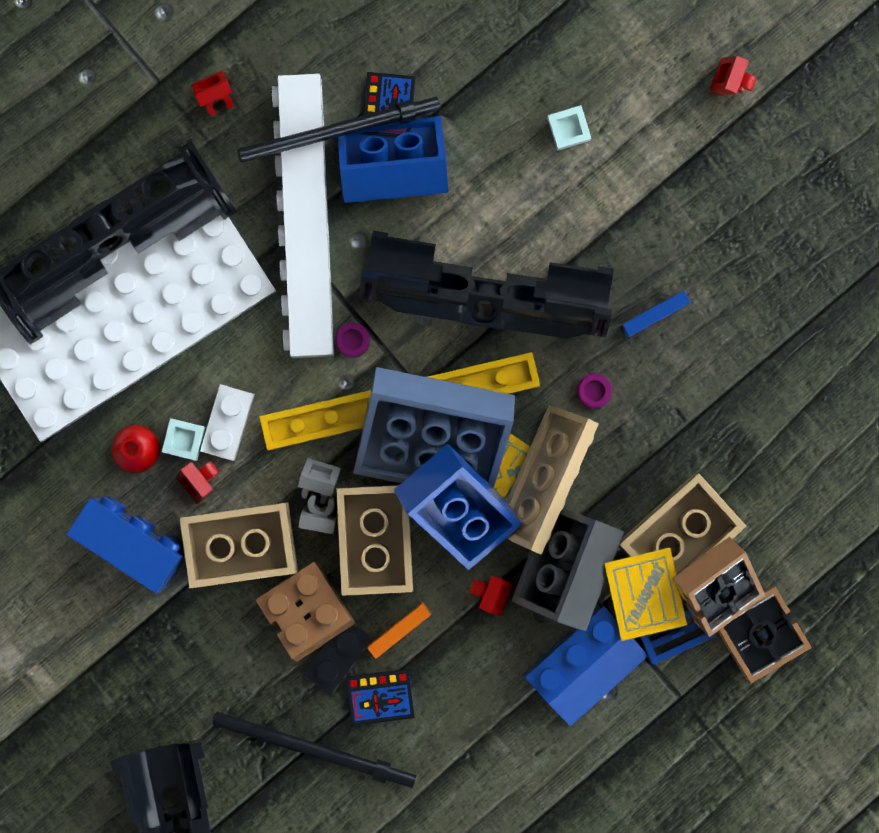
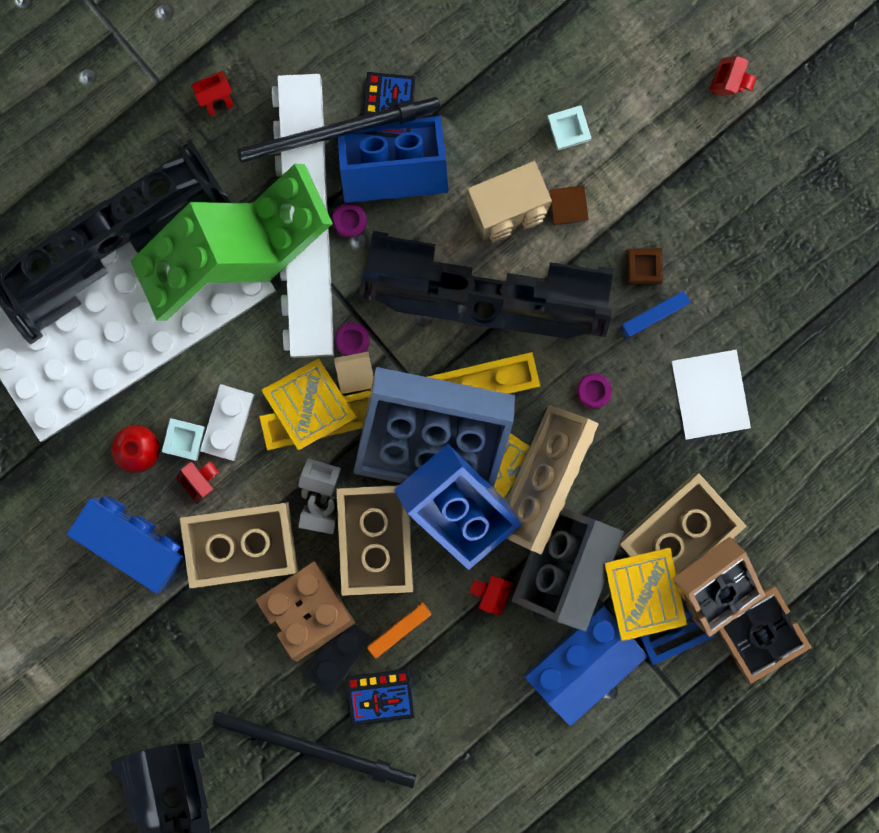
(230, 242): none -> bright green bracket
(308, 404): none -> yellow sticker
(349, 220): none -> magenta tile
(354, 372): none -> tan tile
(508, 202): none -> tan brick
(569, 205): none -> reddish brown tile
(644, 266): none -> reddish brown tile
(711, 394): none -> white sticker

